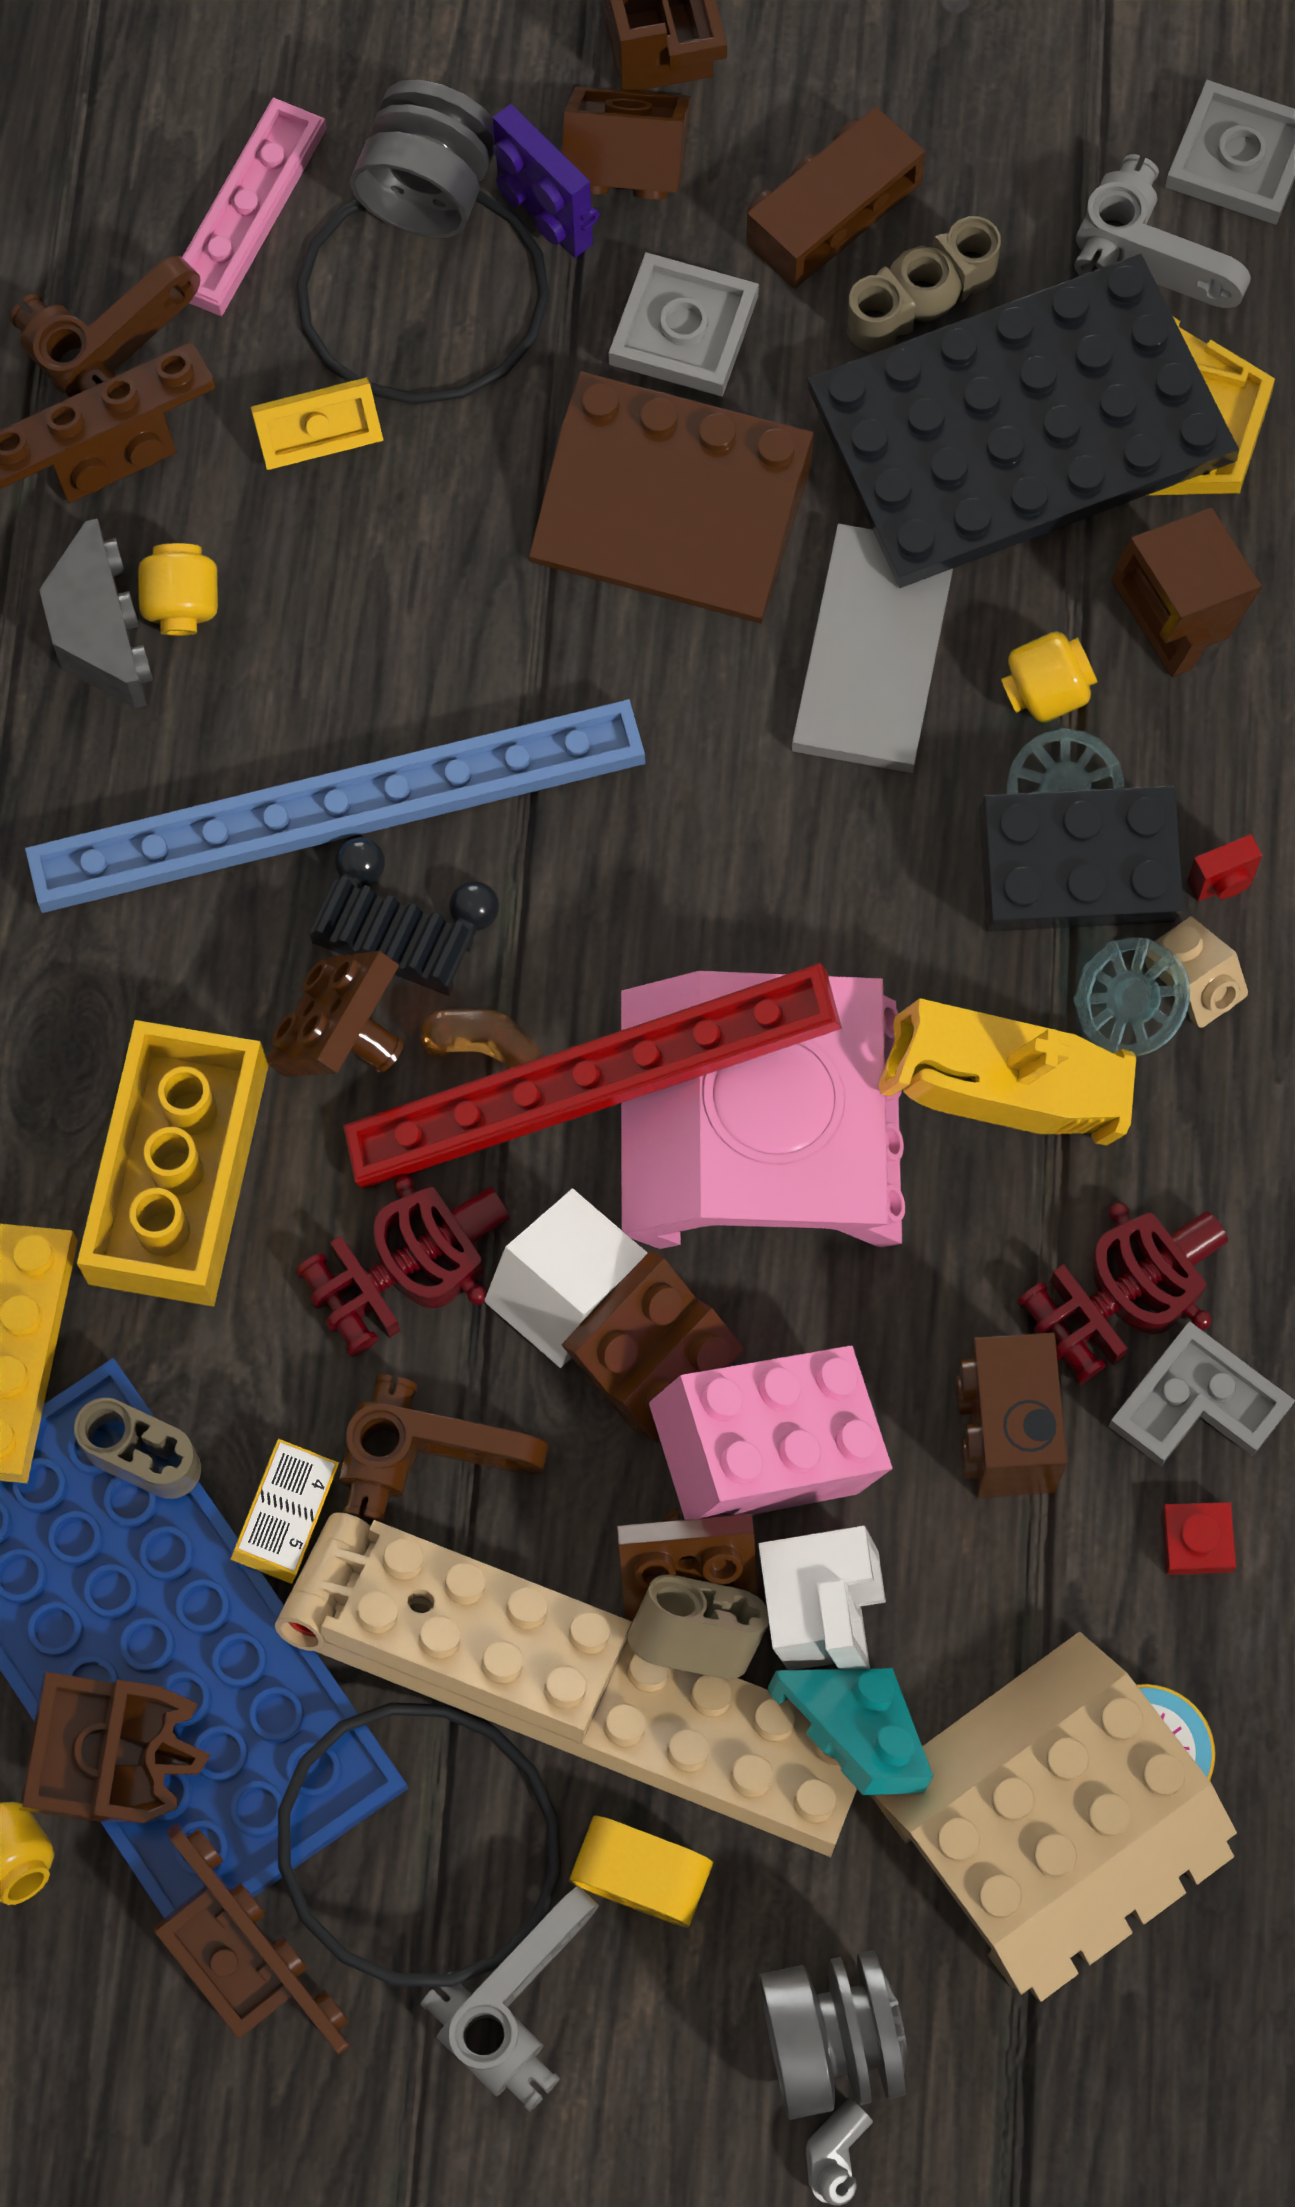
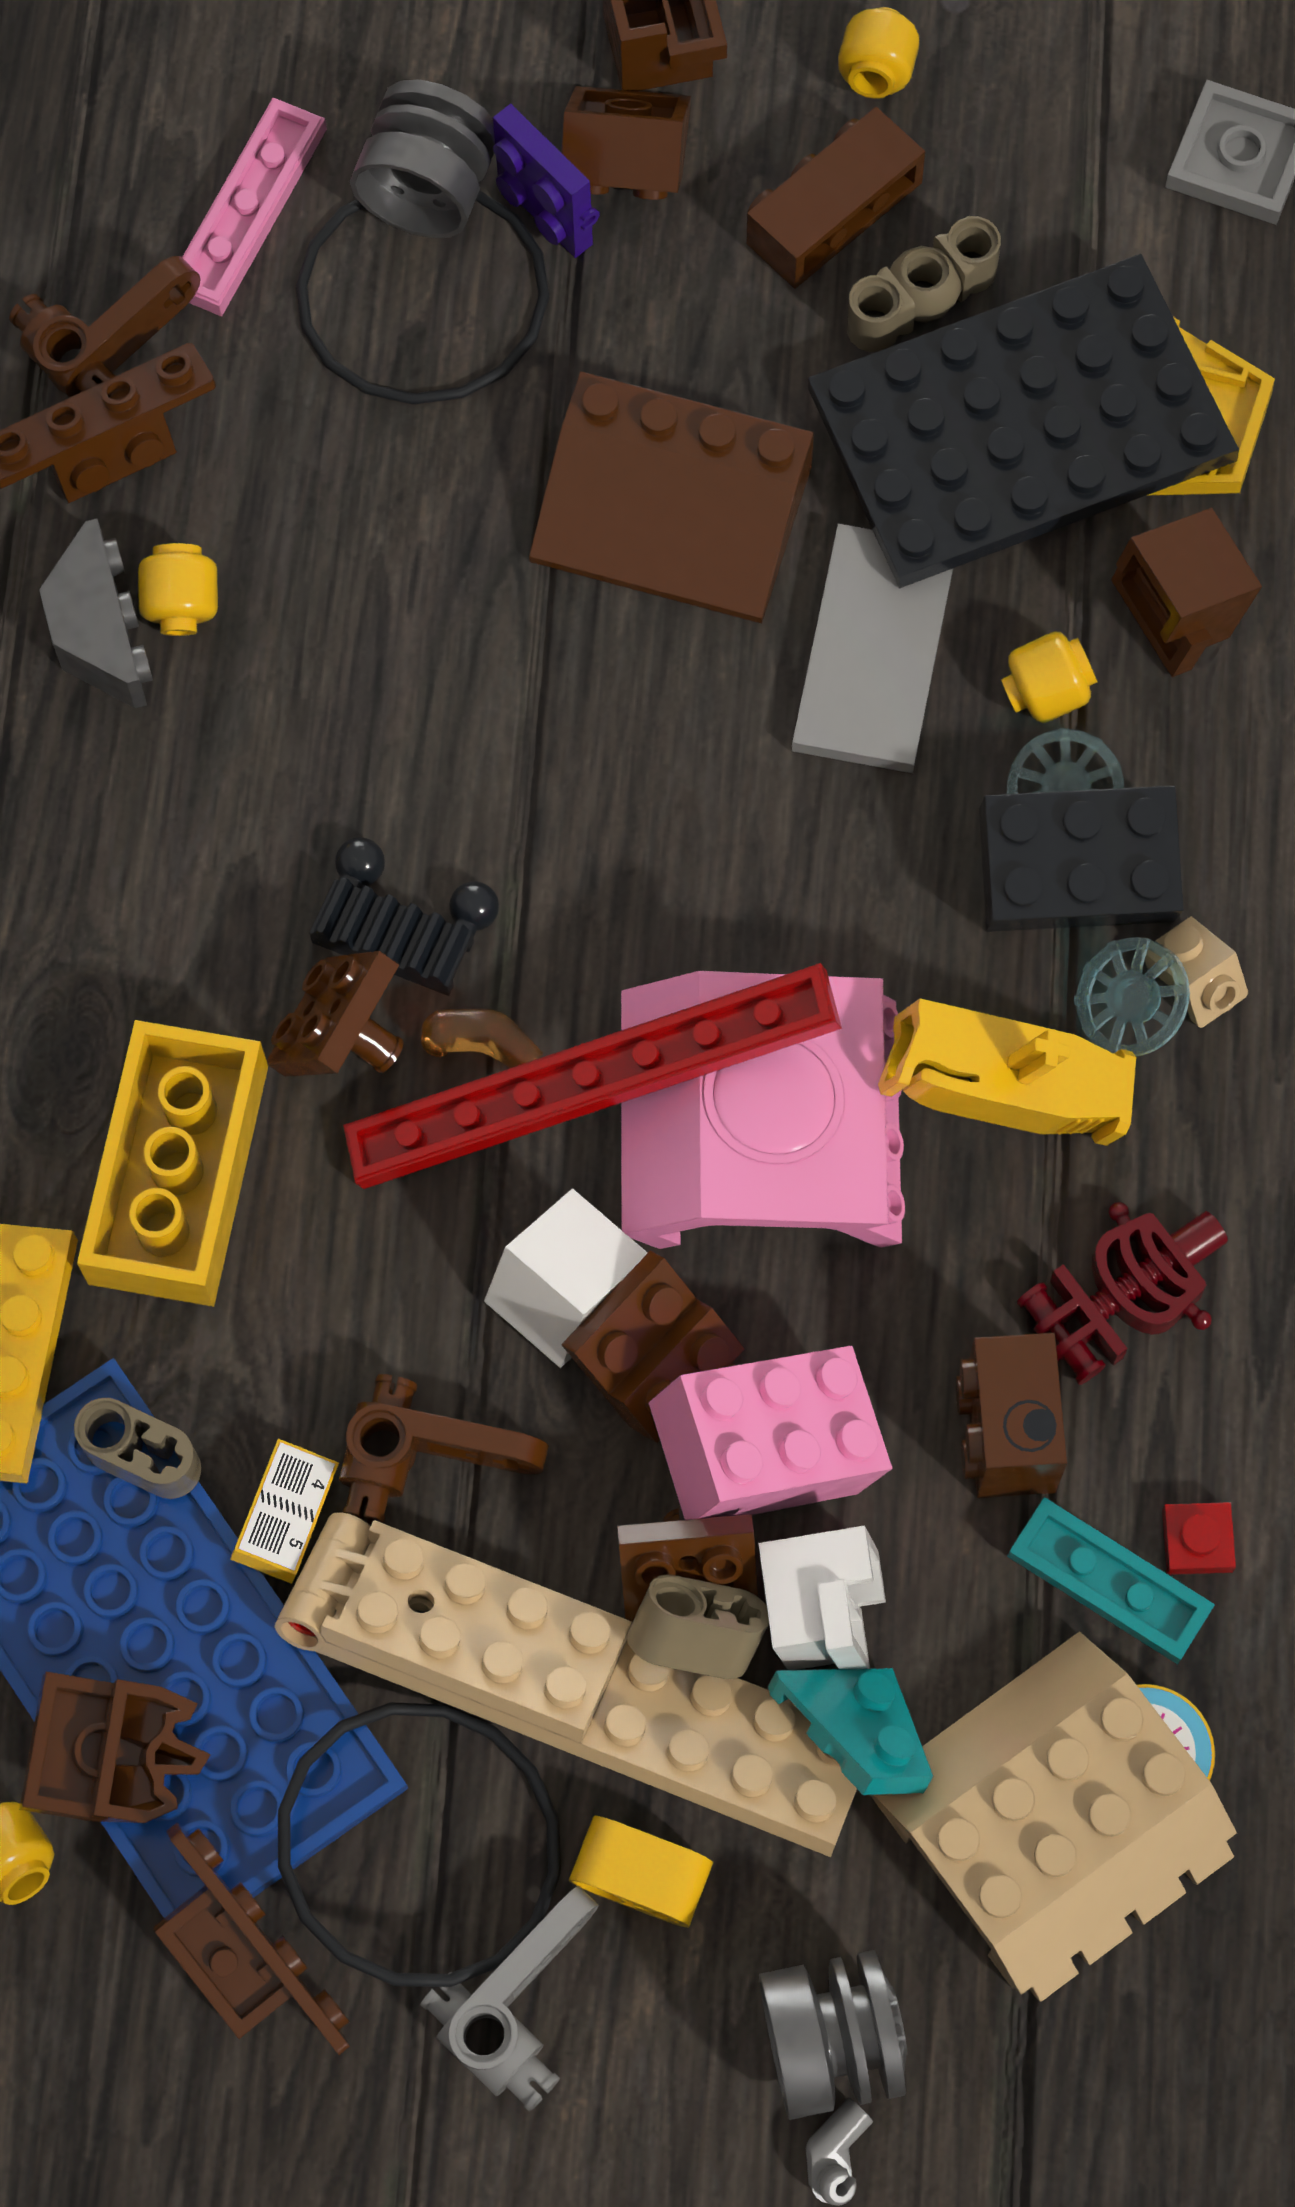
(317, 423): yellow plate -> none
(334, 806): medium blue plate -> none
(458, 1228): dark red torso -> none
(683, 324): light grey plate -> none
(878, 52): none -> yellow head
(1110, 1580): none -> teal plate
(1172, 260): light grey piece -> none
(1197, 1381): light grey plate -> none
(1225, 869): red plate -> none

